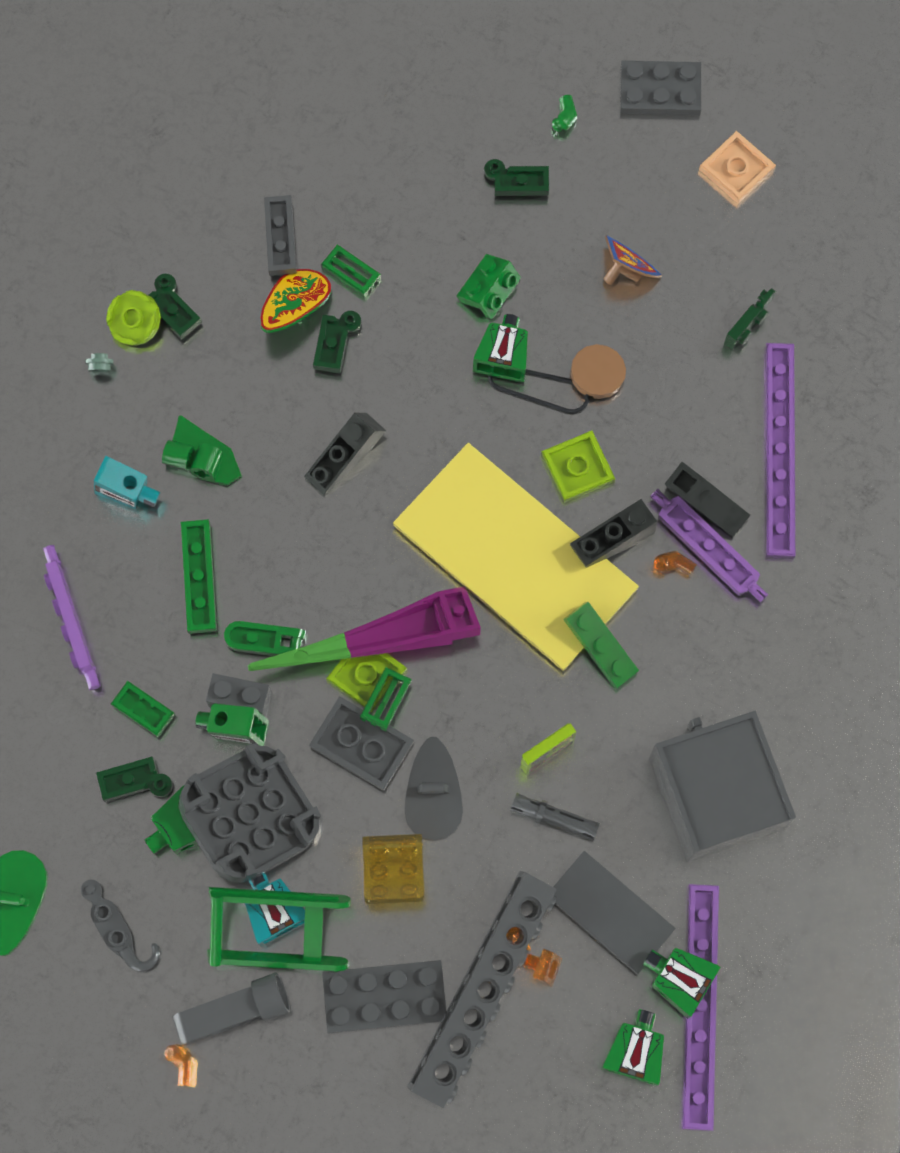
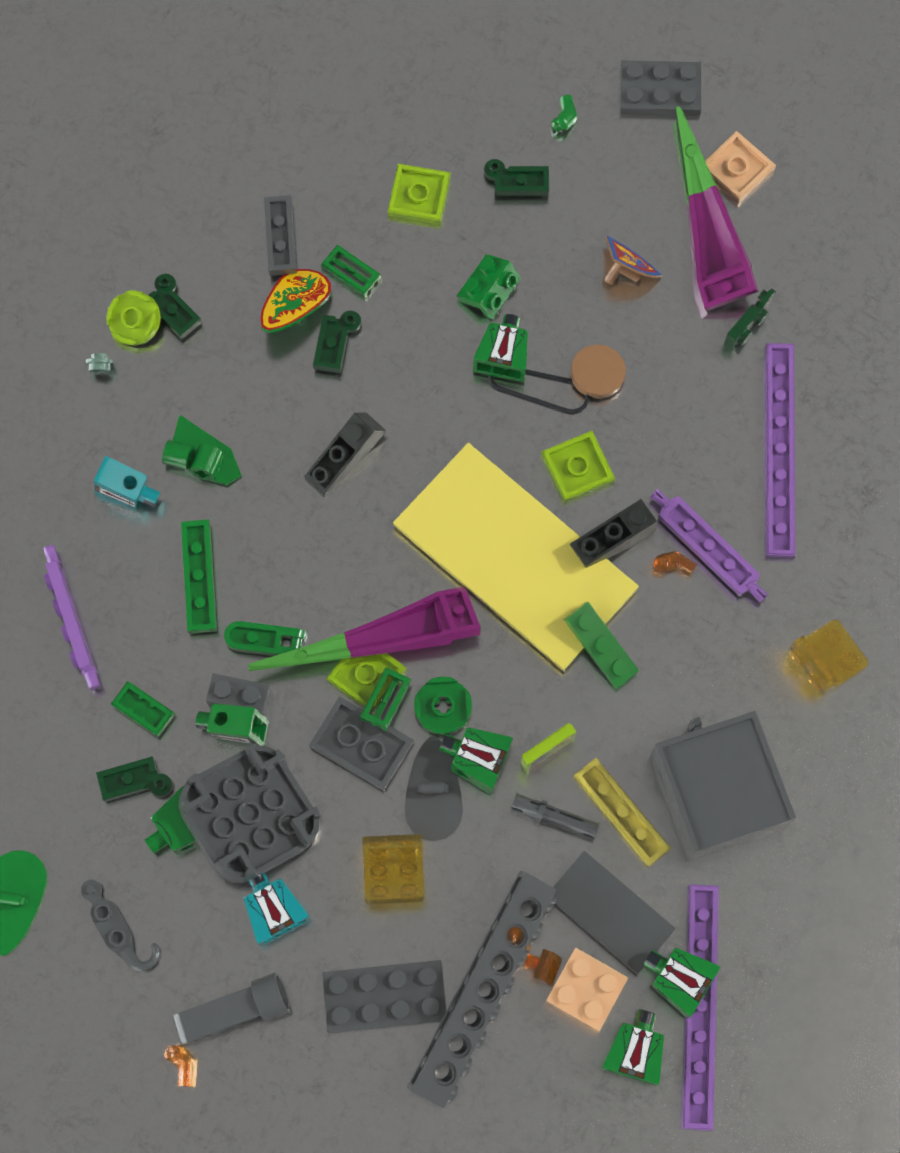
(313, 929): green piece -> none
(419, 194): none -> lime tile
(430, 695): none -> green plate
(477, 756): none -> torso
(586, 990): none -> light nougat brick
(622, 812): none -> light yellow tile
(707, 499): pearl dark grey slope -> none
(720, 257): none -> magenta plate
(828, 656): none -> clear yellow bracket

